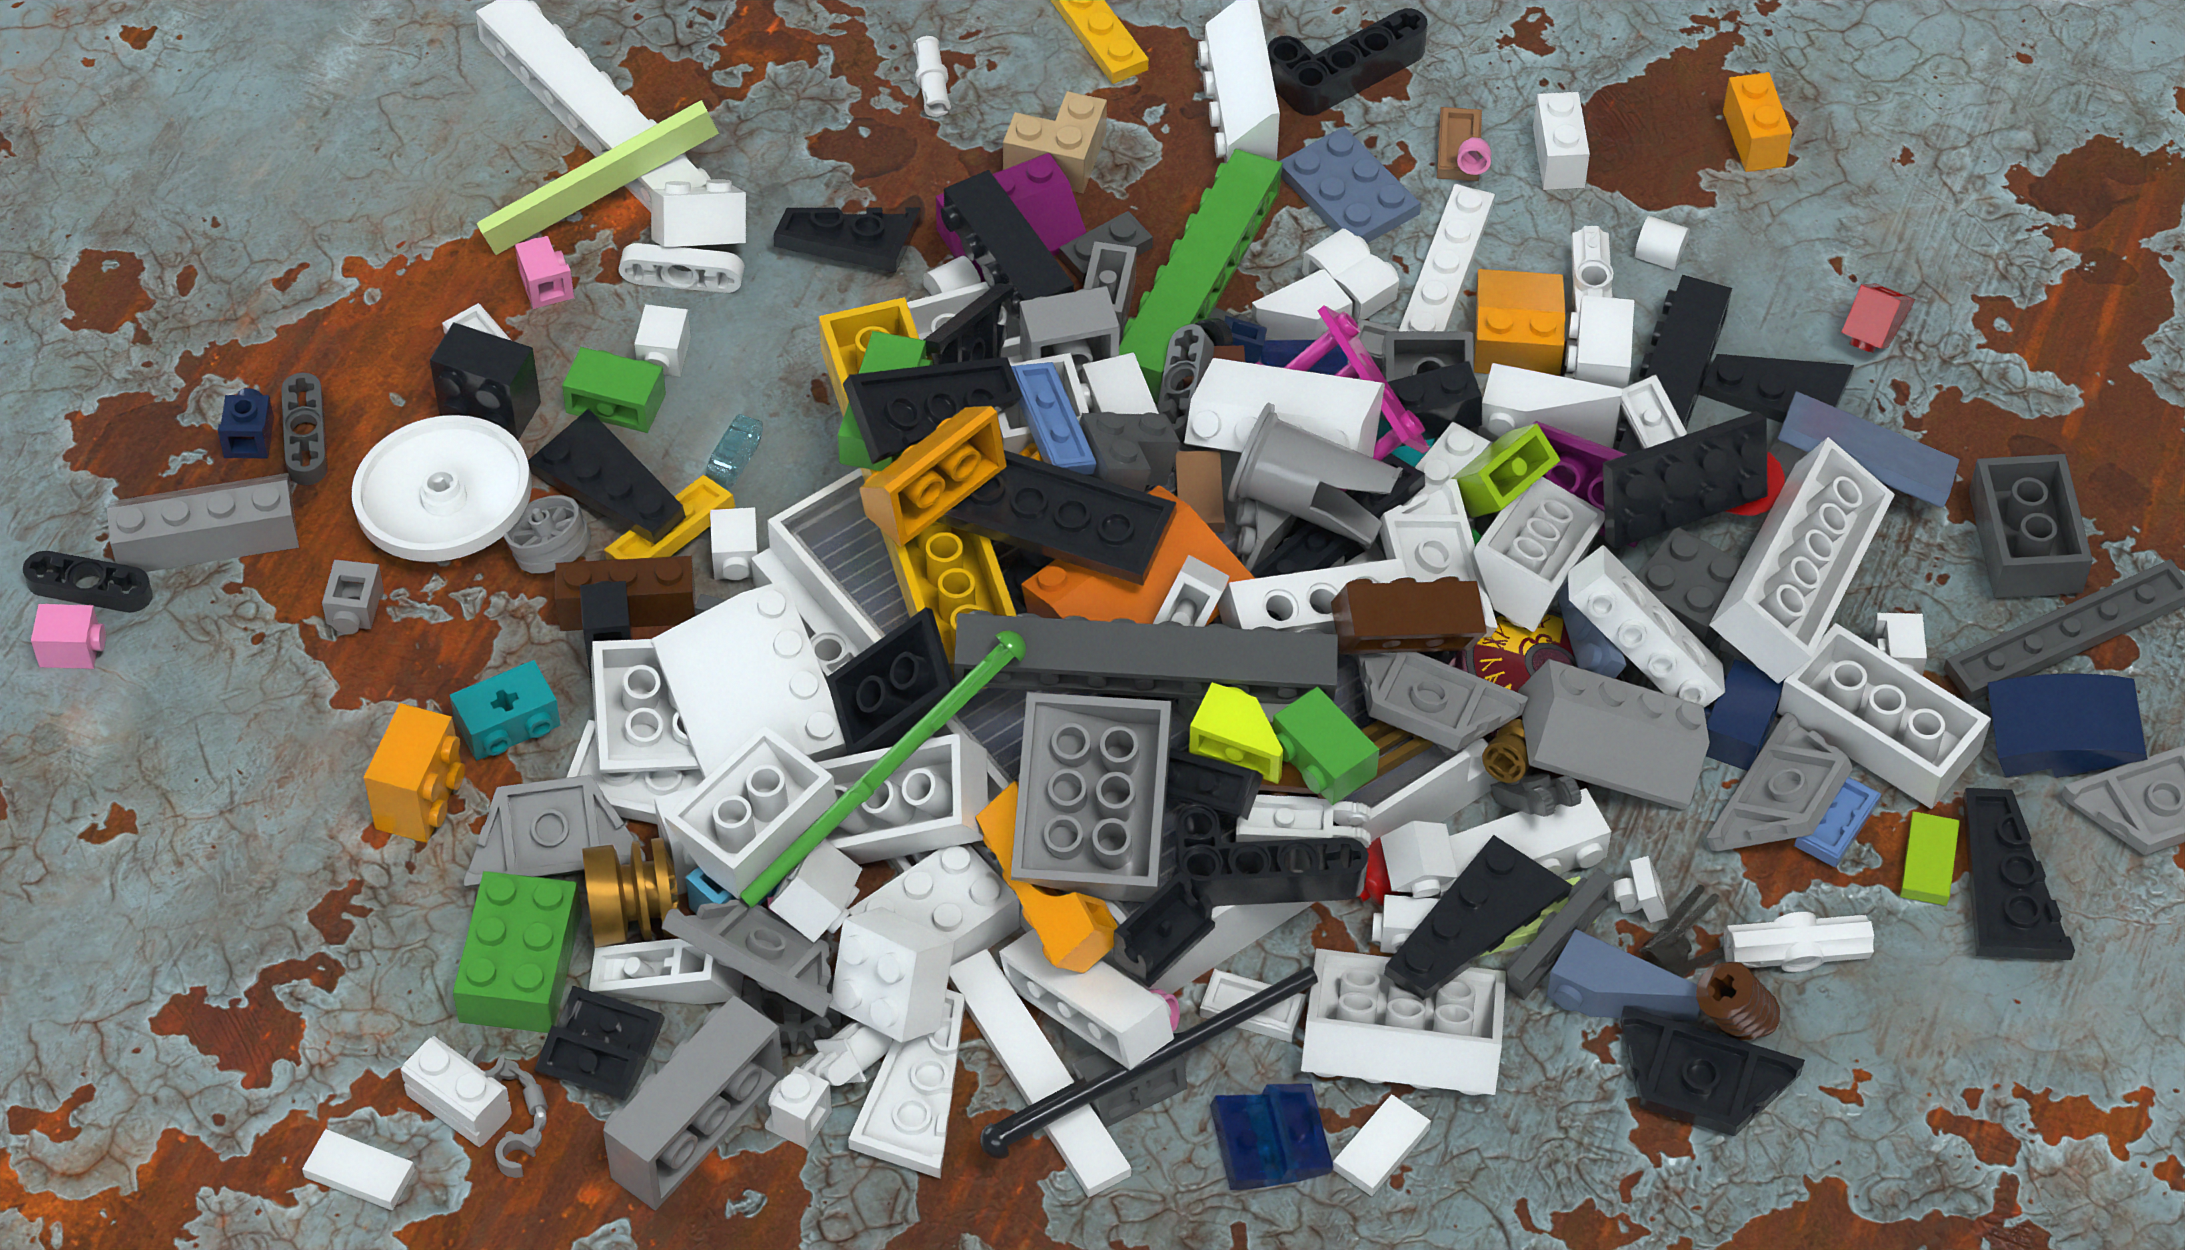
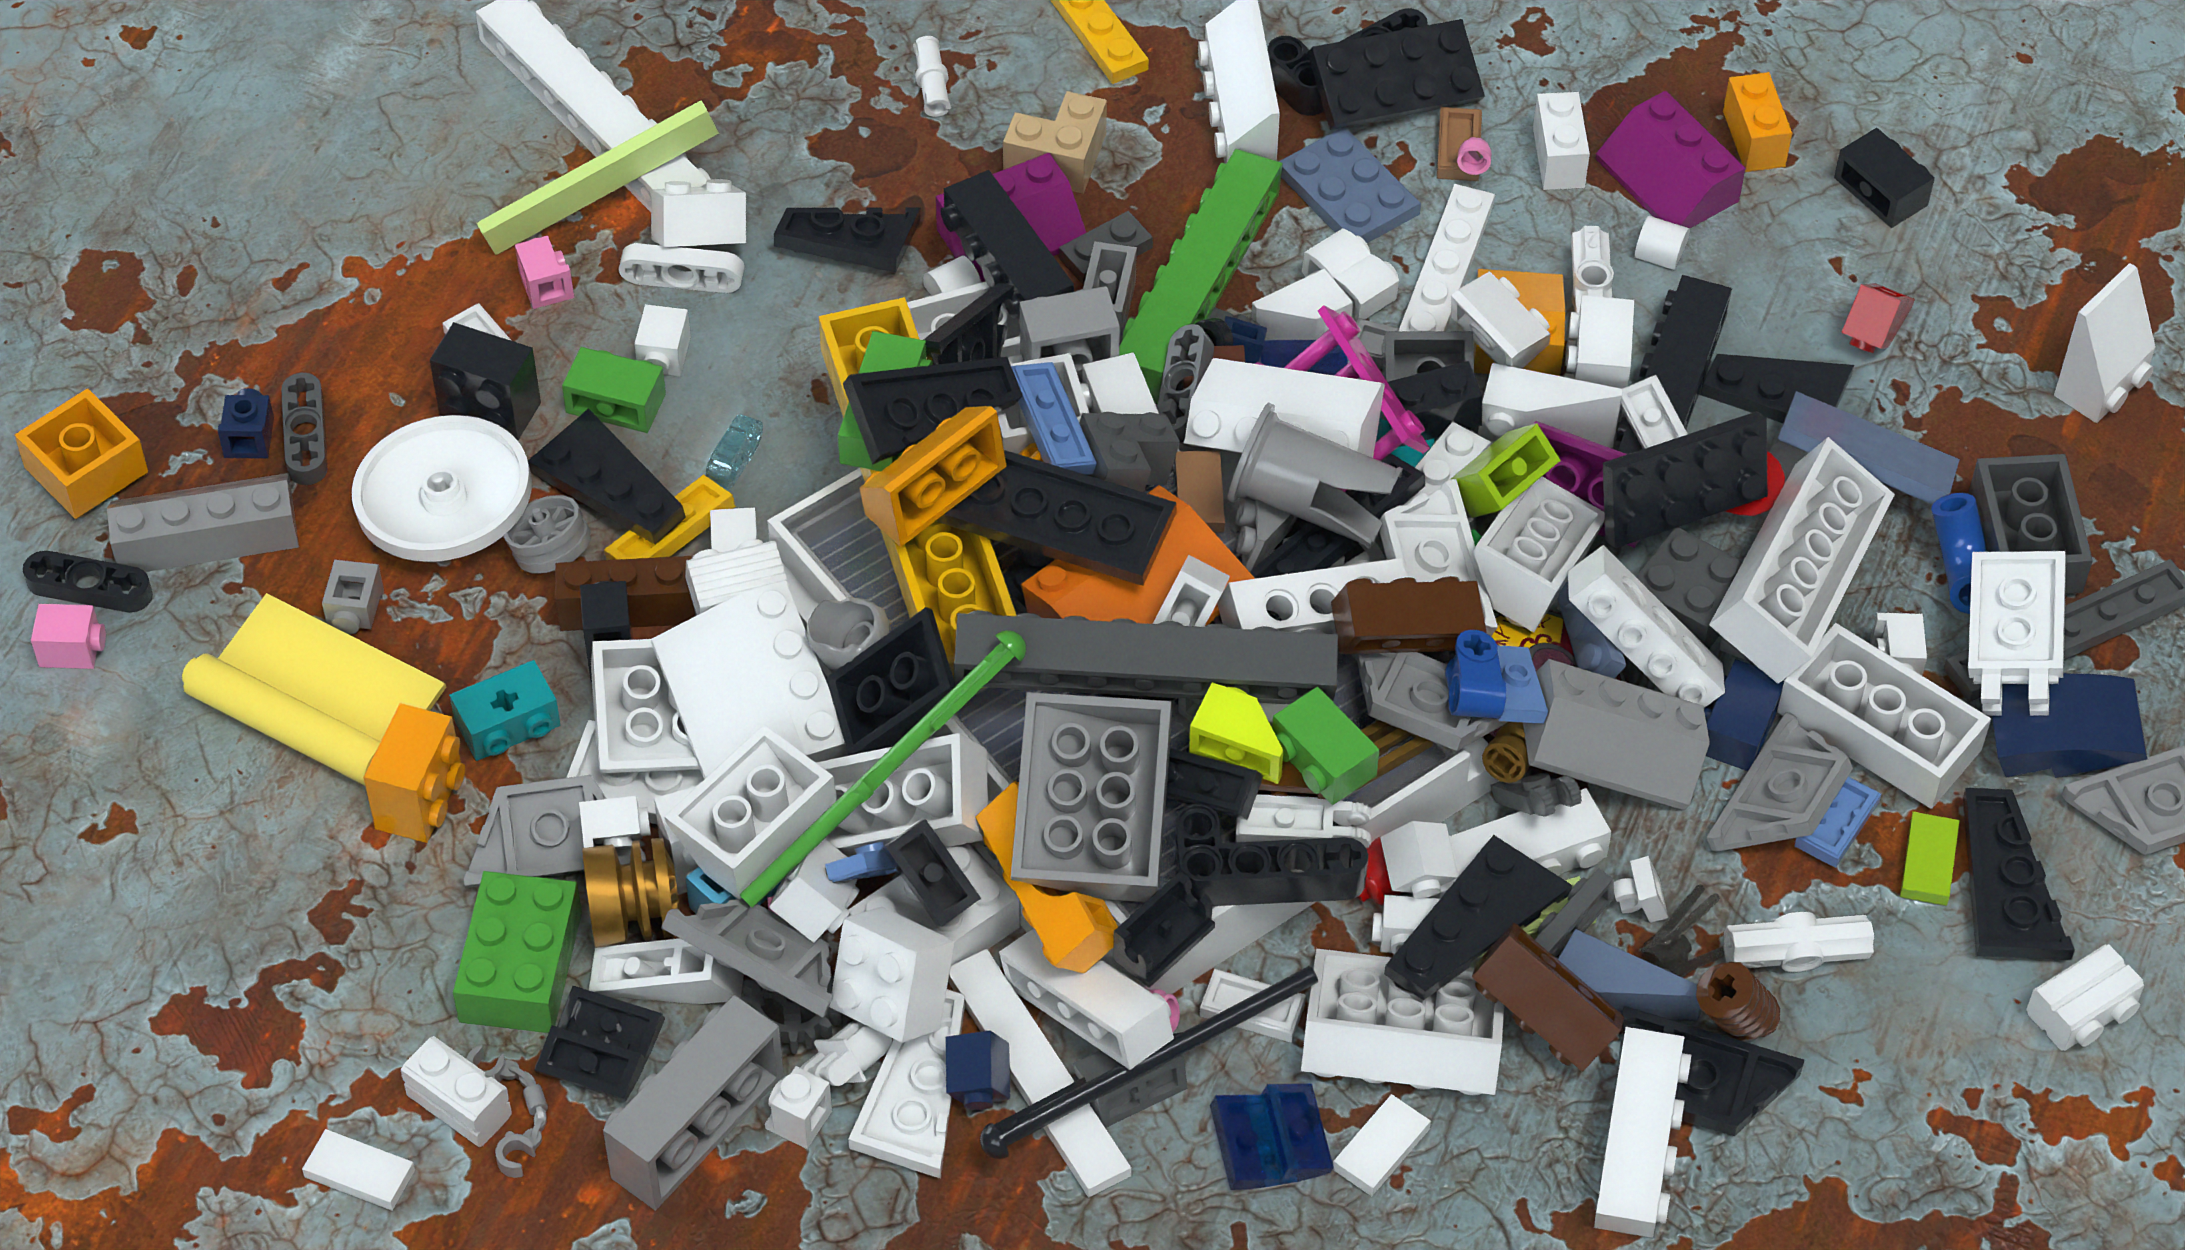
(81, 453): none -> light orange brick
(309, 686): none -> light yellow door
(613, 822): none -> white brick
(720, 576): none -> white brick
(845, 629): none -> light grey hair
(868, 862): none -> medium blue plate
(931, 873): none -> black brick
(977, 1069): none -> dark blue brick
(1395, 74): none -> black plate
(1476, 677): none -> blue piece
(1500, 321): none -> white slope
(1523, 691): none -> medium blue plate
(1547, 998): none -> reddish brown brick
(1640, 1131): none -> white brick
(1672, 163): none -> magenta slope
(1884, 177): none -> black brick
(1959, 535): none -> blue cylinder
(2017, 625): none -> white tile
(2086, 998): none -> white brick
(2108, 349): none -> white slope

